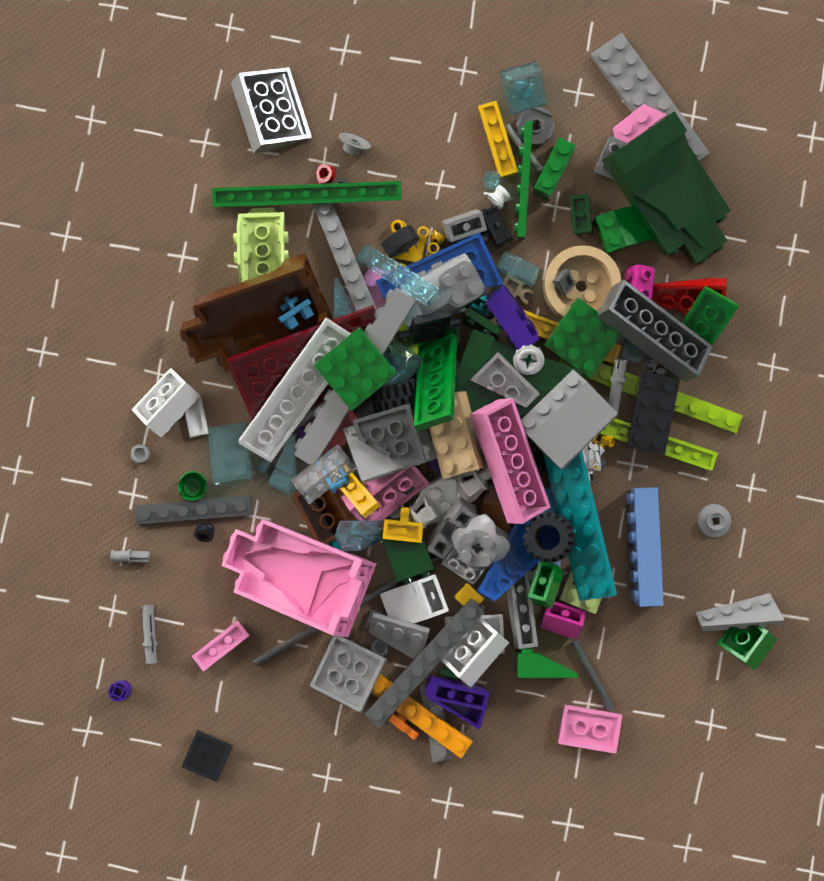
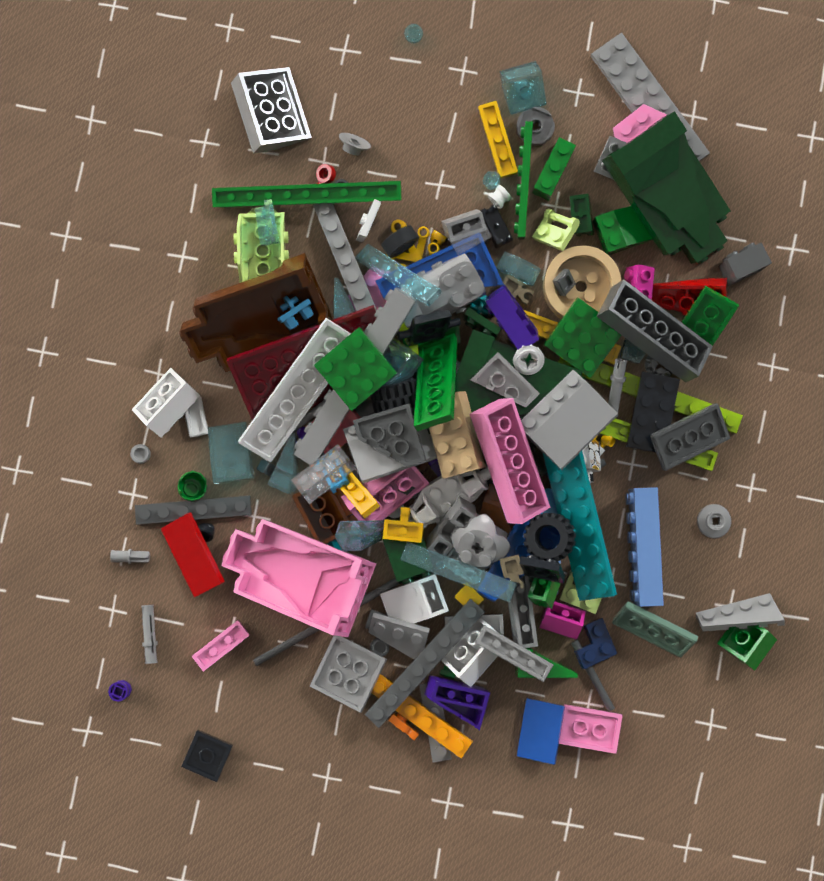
(192, 554): none -> red tile
(267, 224): none -> clear light blue bracket
(367, 220): none -> white plate
(413, 33): none -> clear light blue plate
(458, 572): none -> clear light blue tile
(470, 237): none -> clear tile
(512, 569): none -> dark tan plate
(513, 653): none -> light grey tile
(517, 140): light grey bar -> none
(540, 569): none -> black plate
(540, 731): none -> blue tile
(553, 235): none -> yellowish green plate
(600, 647): none -> dark blue plate
(654, 629): none -> sand green tile
(690, 436): none -> dark grey piece
(745, 263): none -> dark grey brick

